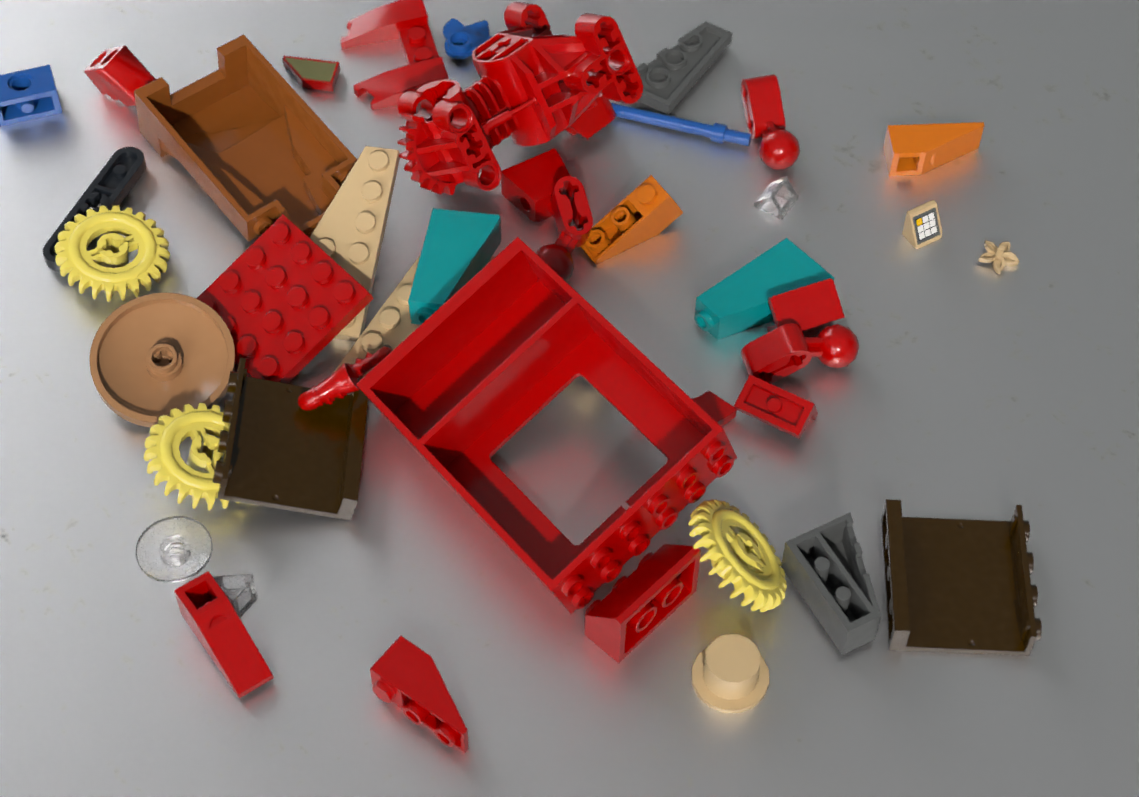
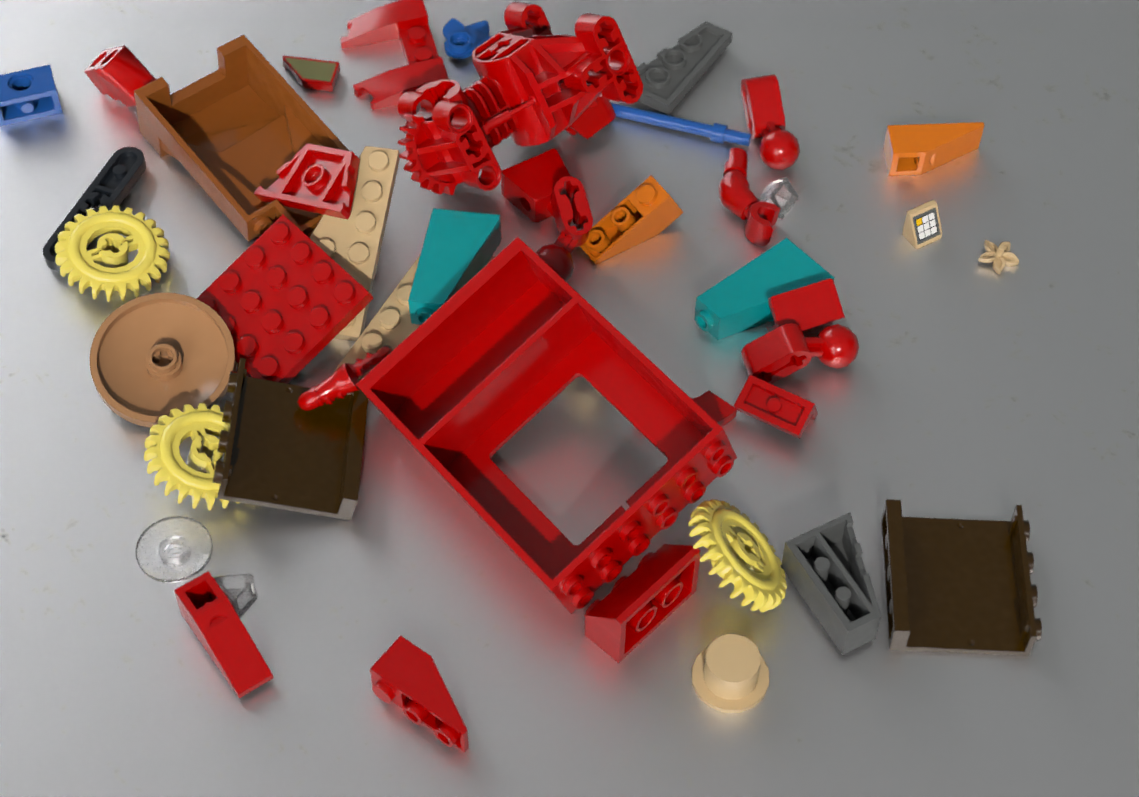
(316, 181): none -> red wing
(741, 201): none -> red piece

